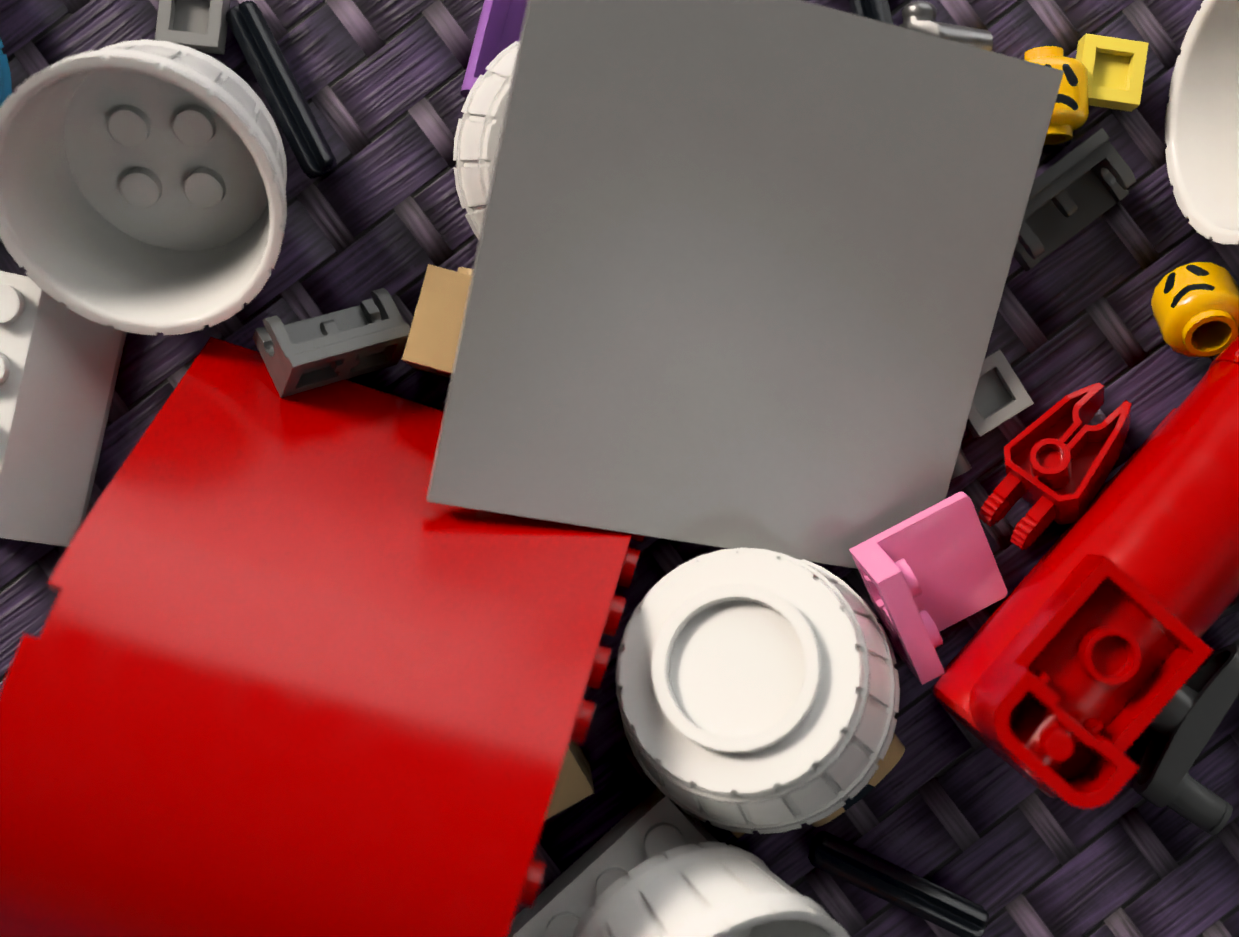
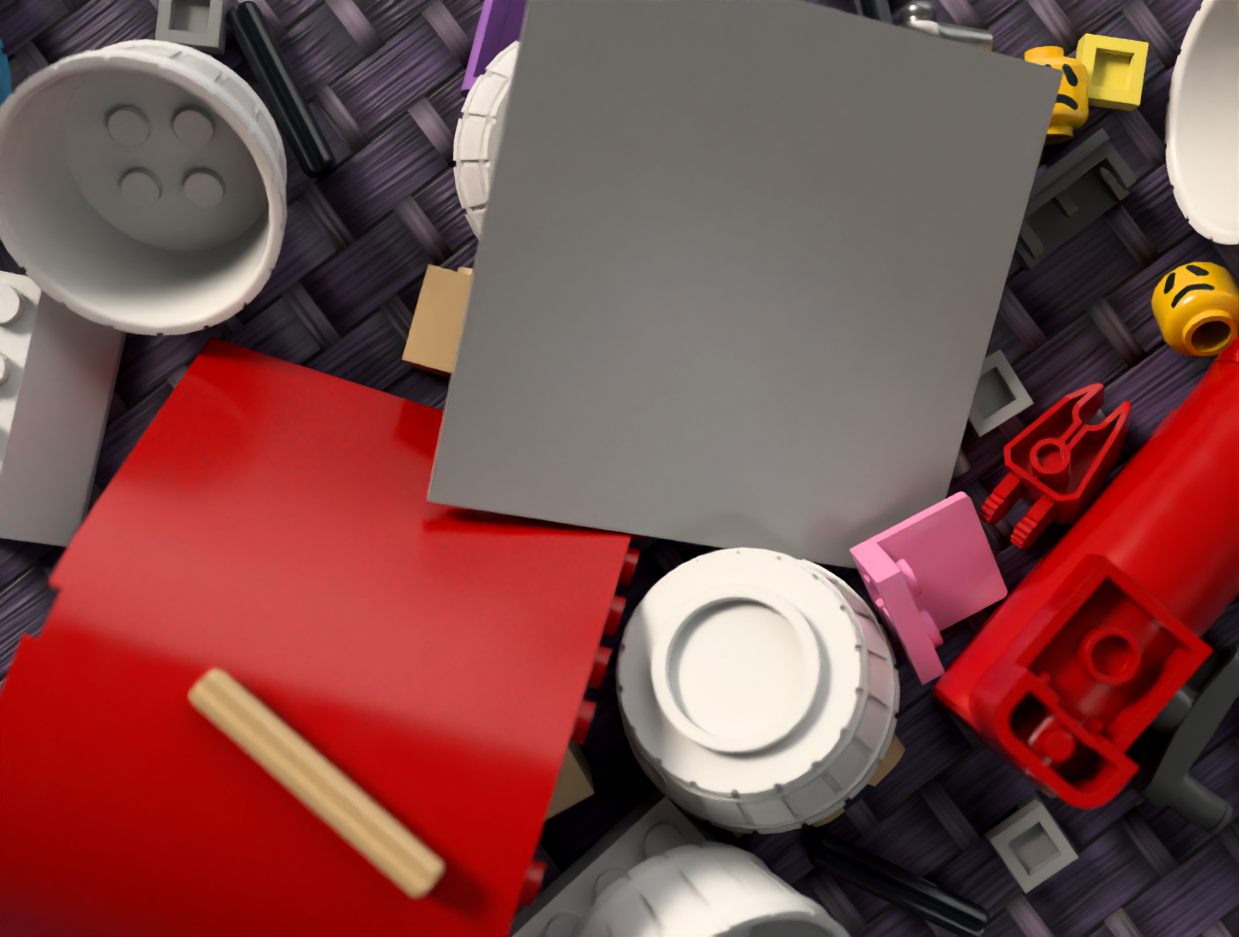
(317, 782): none -> tan axle
(332, 344): dark grey hinge -> none
(1031, 846): none -> light grey plate

